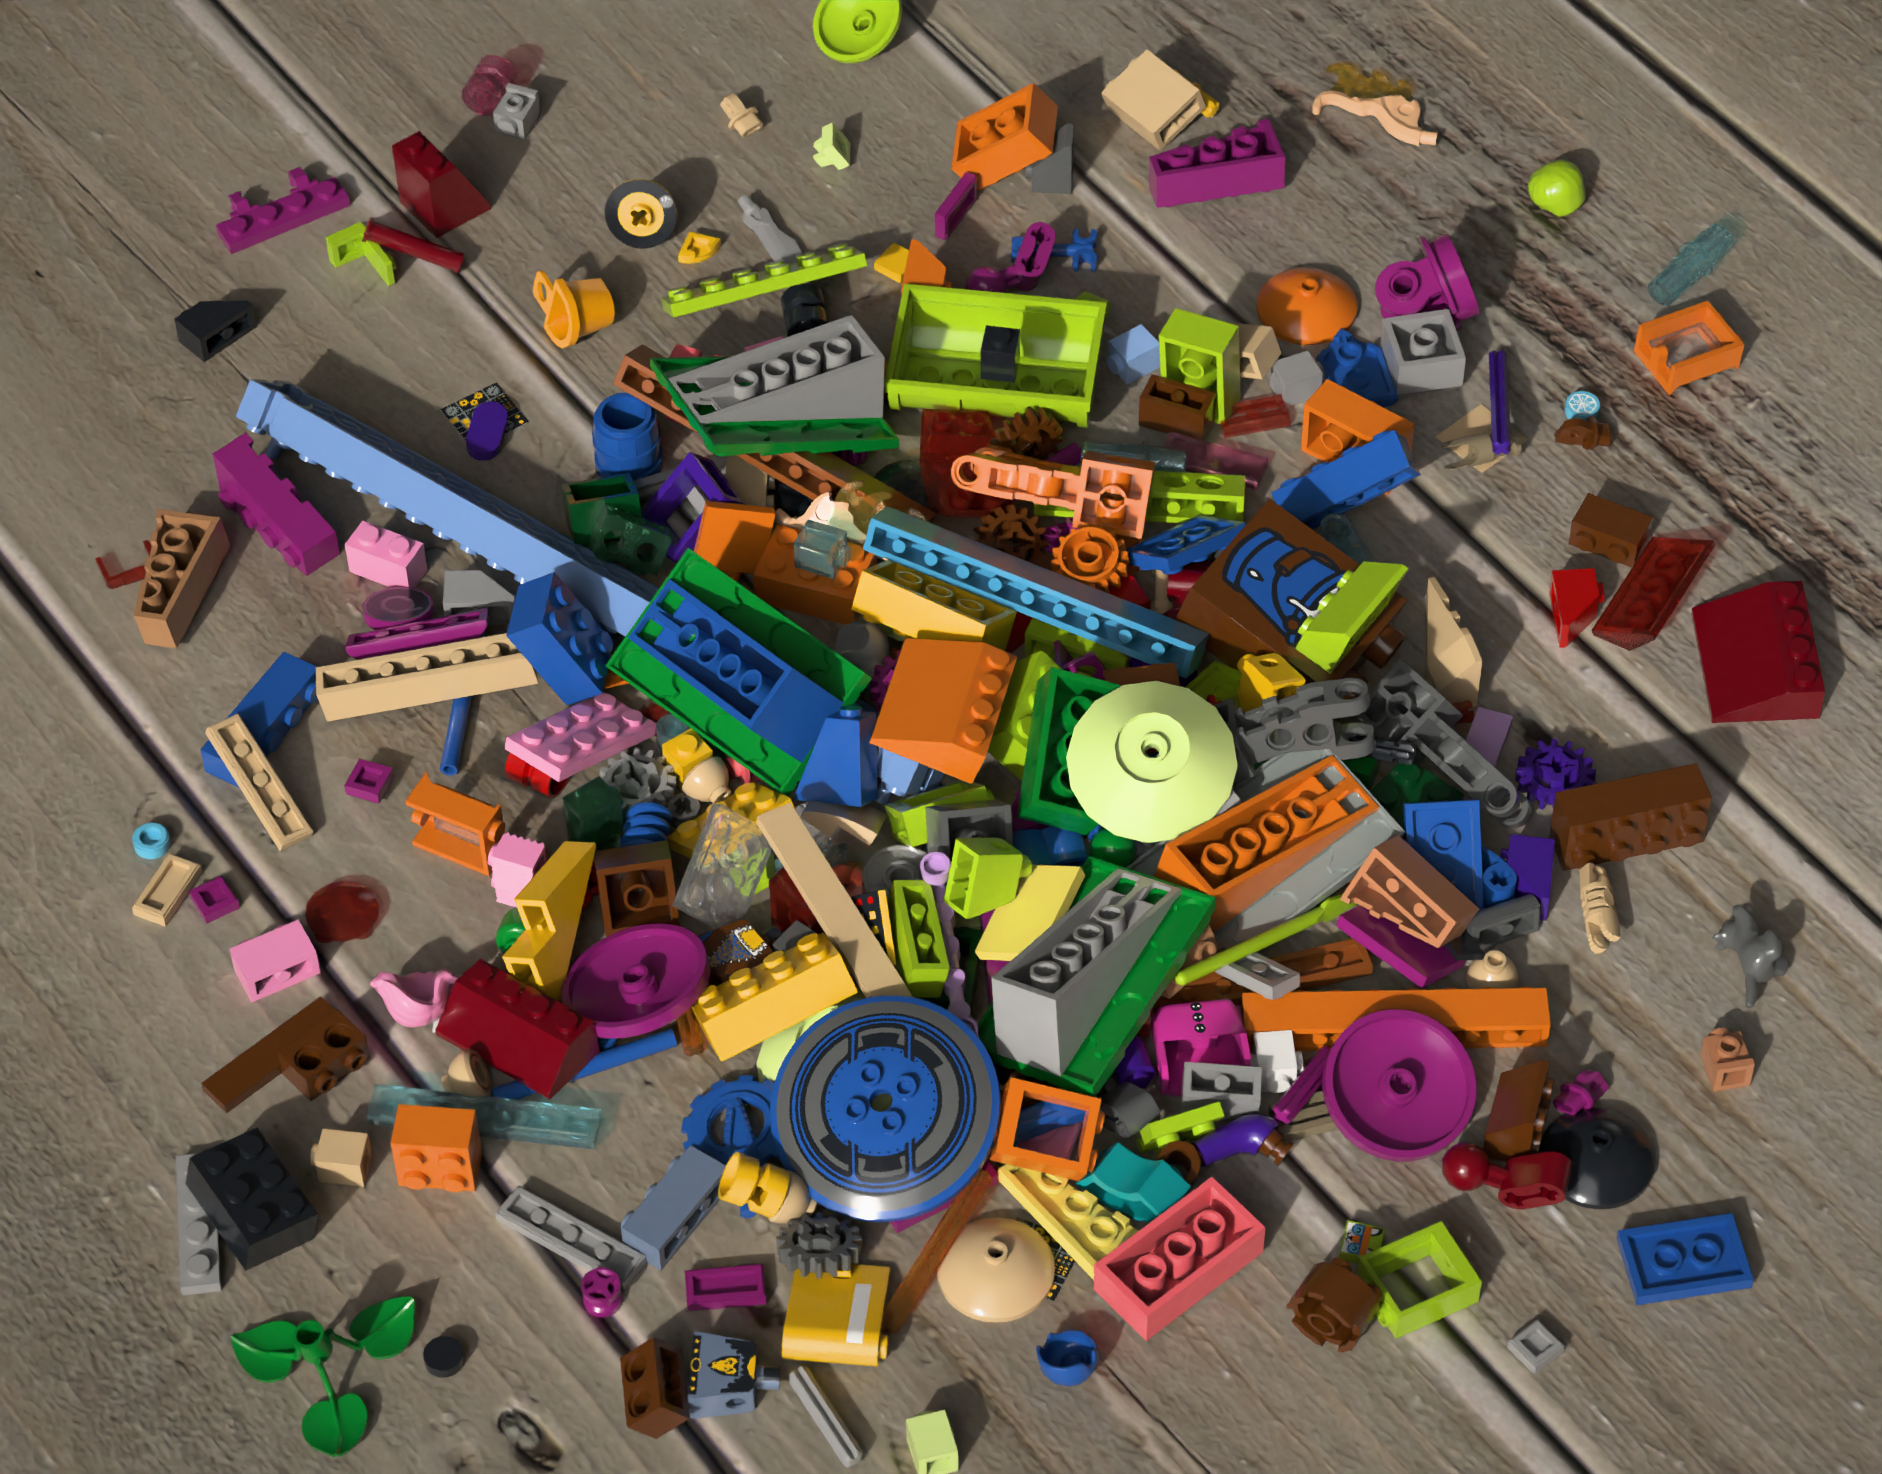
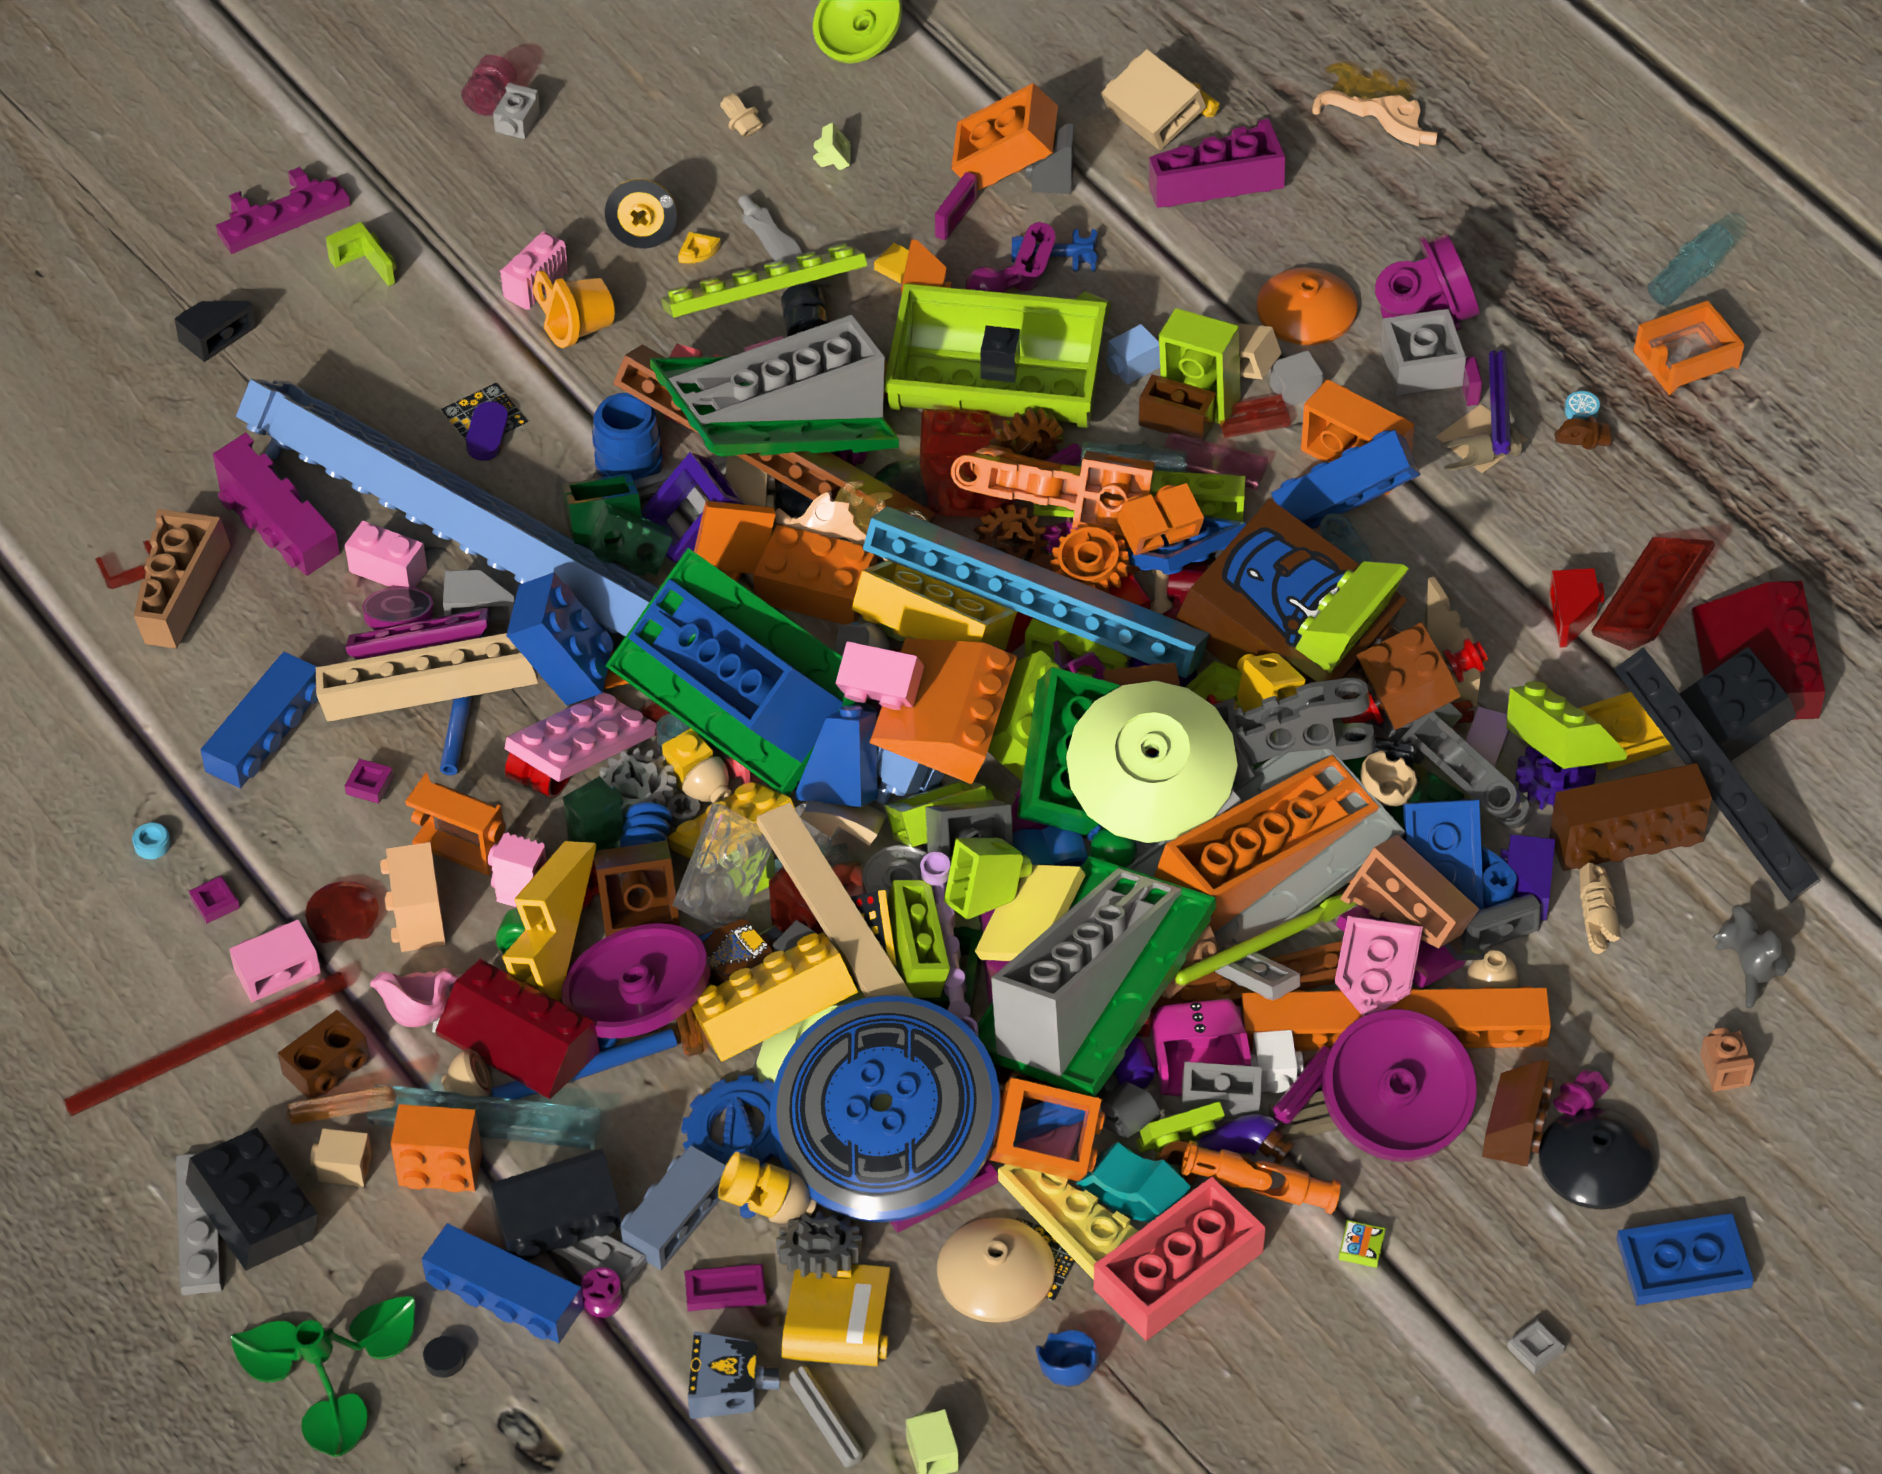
(167, 889): tan tile -> none
(204, 1044): none -> clear red piece
(259, 782): tan tile -> none
(261, 1061): reddish brown tile -> none
(341, 1104): none -> clear orange axle
(412, 245): dark red pin -> none
(414, 897): none -> light nougat container
(434, 186): dark red slope -> none
(502, 1283): none -> blue brick
(518, 275): none -> bright pink brick
(555, 1205): none -> black slope
(654, 1388): reddish brown brick -> none
(821, 549): clear light blue brick -> none
(879, 676): none -> bright pink brick
(934, 1253): clear orange axle -> none
(1169, 512): none -> orange piece
(1240, 1172): none -> orange piece
(1334, 1305): reddish brown brick -> none
(1358, 368): blue tile -> none
(1377, 962): none -> bright pink tile
(1388, 780): none -> tan hair
(1413, 676): none -> dark orange brick
(1450, 1260): lime window -> none
(1472, 382): none -> magenta tile
(1522, 1183): dark red beam -> none
(1557, 187): lime hair -> none
(1559, 728): none -> lime slope
(1610, 530): reddish brown brick -> none
(1630, 728): none -> yellow plate
(1723, 780): none -> black plate
(1739, 703): none -> black brick

